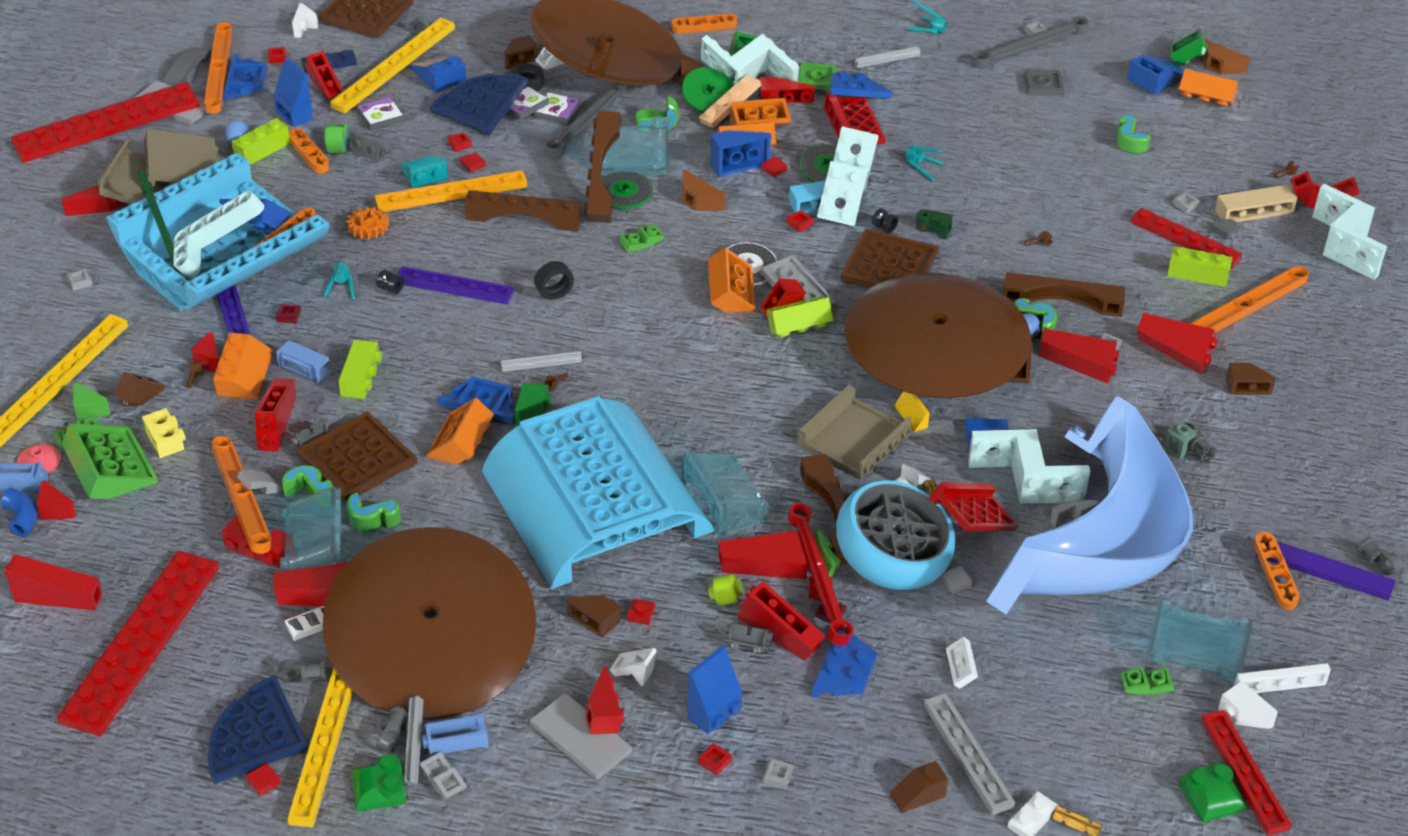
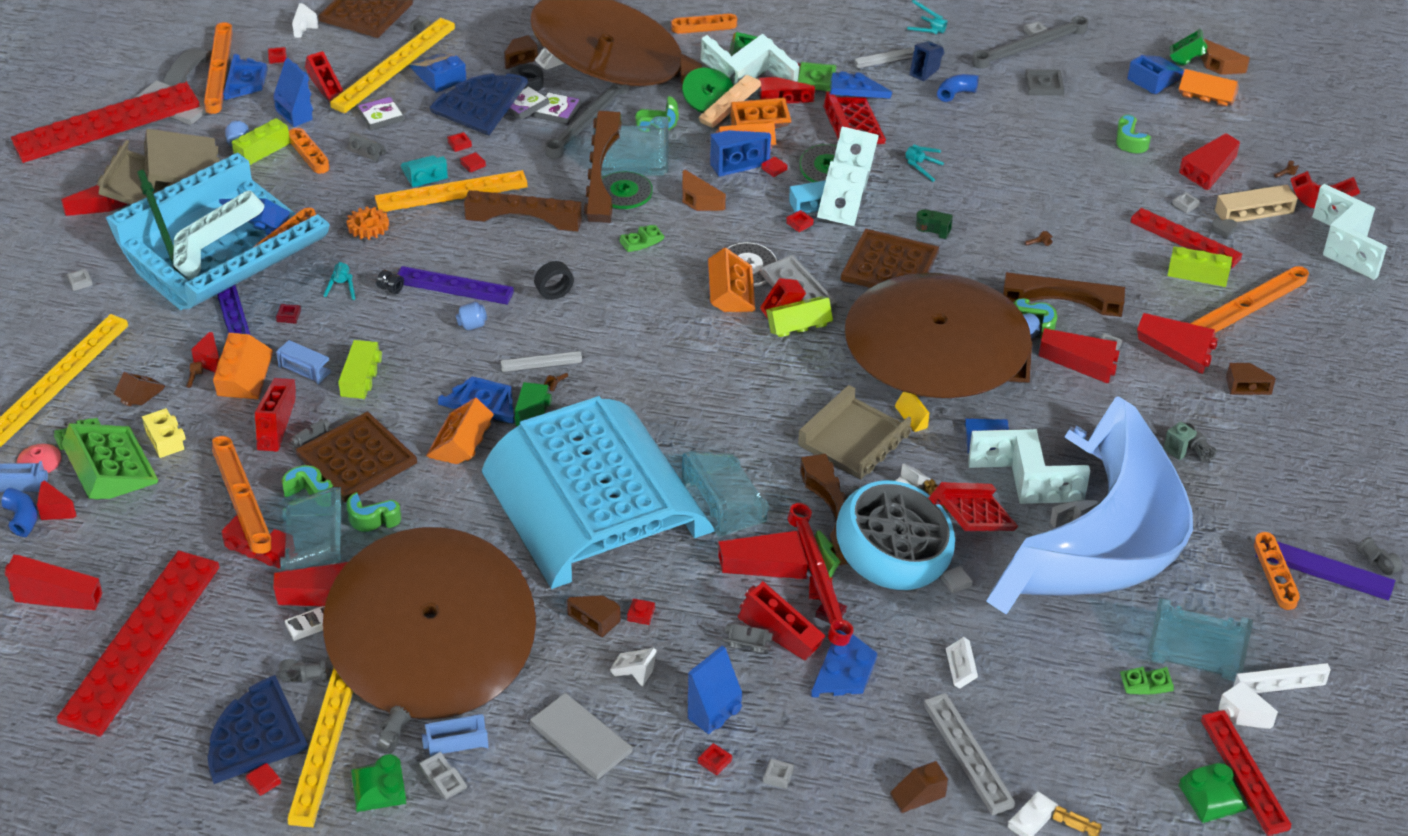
(89, 403): bright green slope -> none
(257, 479): light grey slope -> none
(336, 138): bright green animal -> none
(338, 59): dark blue plate -> none
(413, 741): light grey axle -> none
(471, 316): none -> medium blue head
(603, 708): red slope -> none
(726, 589): lime head -> none
(886, 221): black wheel -> none
(926, 60): none -> dark blue torso
(957, 84): none -> blue cylinder
(1210, 161): none -> red slope

